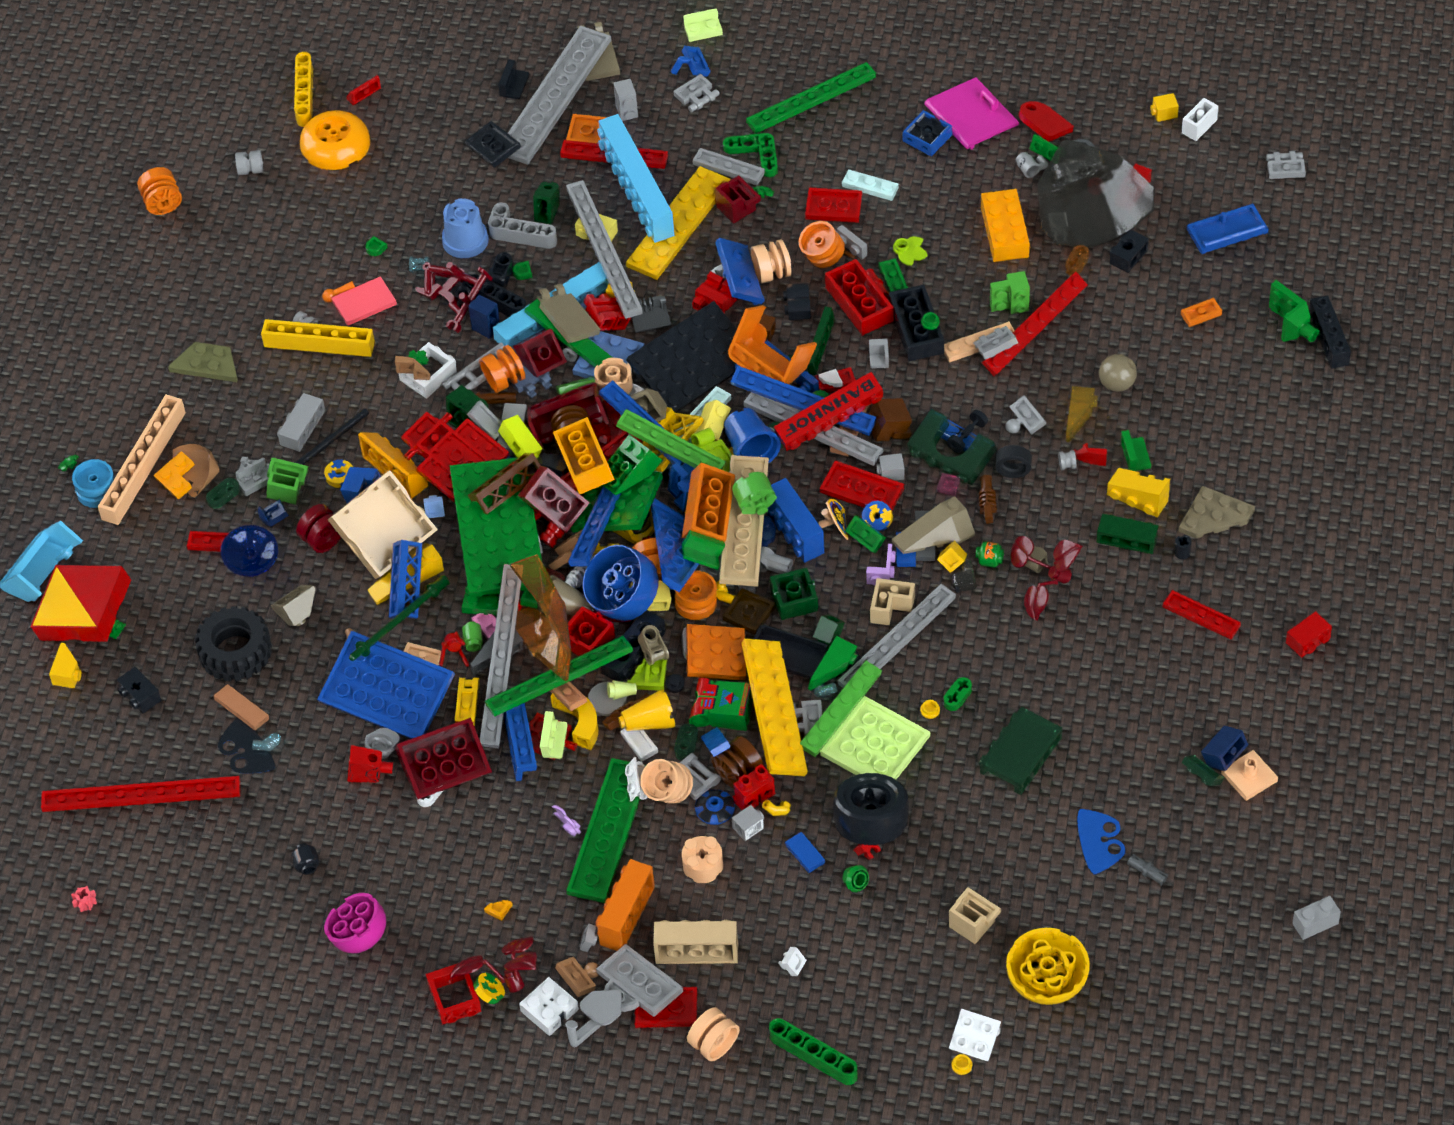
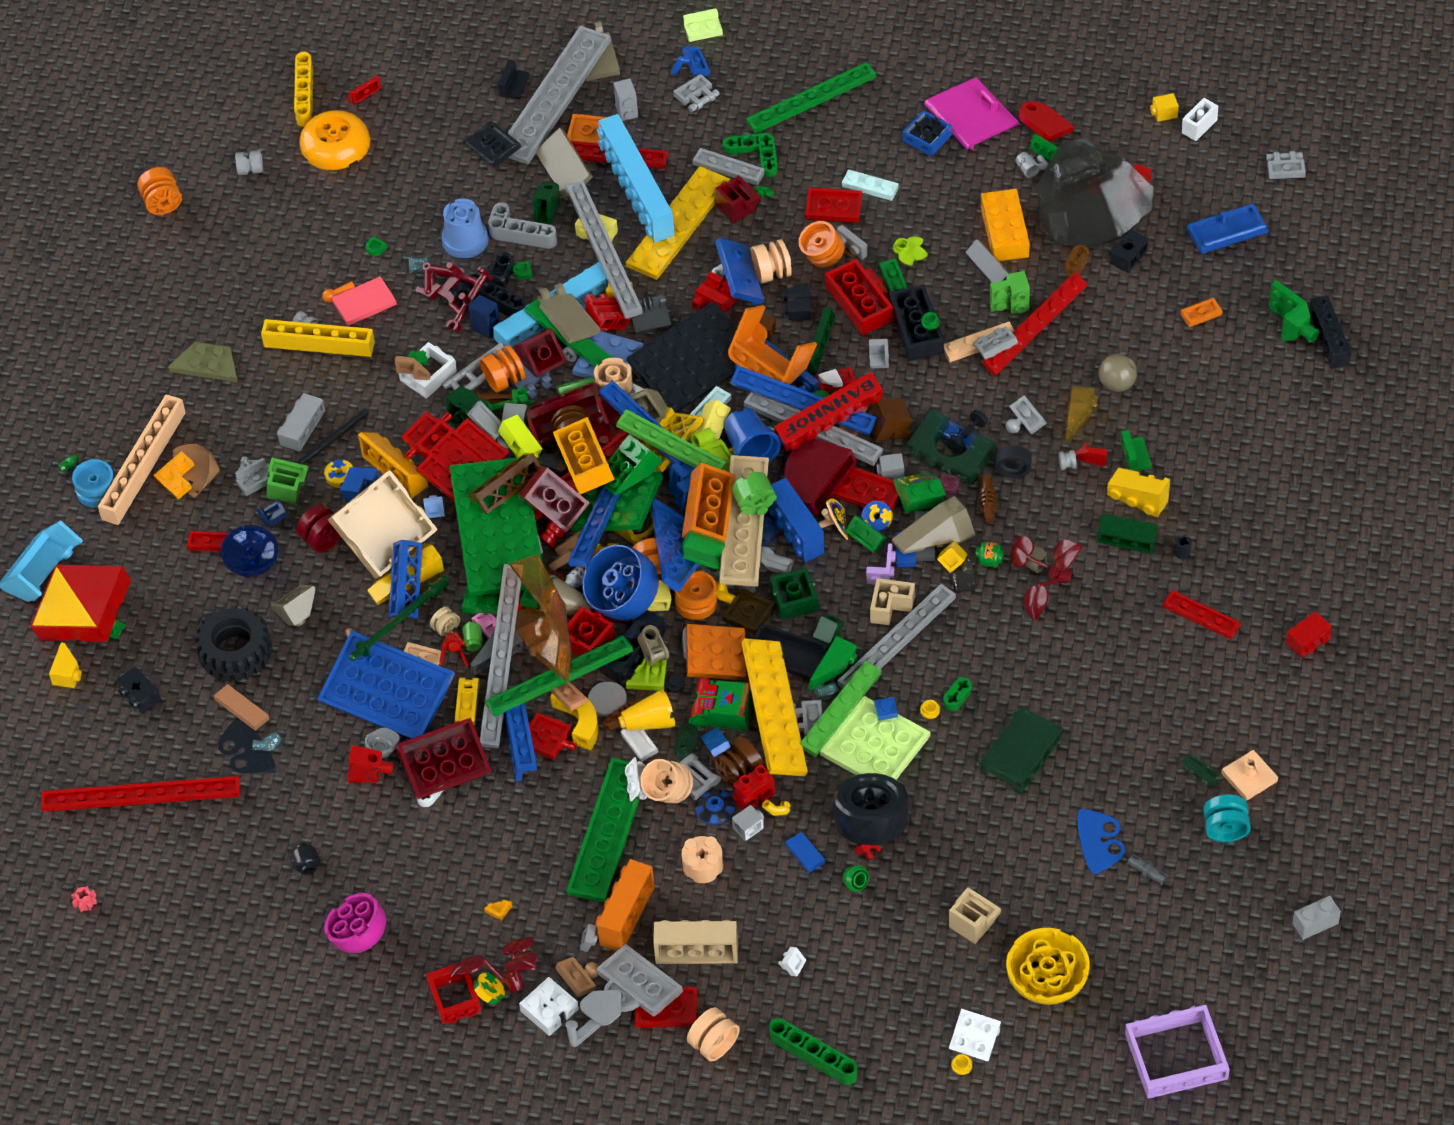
(222, 494): clear green plate -> none
(444, 621): none -> tan wheel
(516, 398): none -> green bar
(553, 737): yellowish green bracket -> none
(562, 161): none -> tile
(570, 825): lavender plate -> none
(620, 689): yellowish green cone -> none
(817, 471): none -> dark red brick
(886, 708): none -> blue plate
(919, 491): none -> green slope
(987, 262): none -> tile
(1183, 1080): none -> lavender window
(1214, 513): dark tan plate -> none
(1224, 748): dark blue brick -> none
(1226, 818): none -> teal wheel

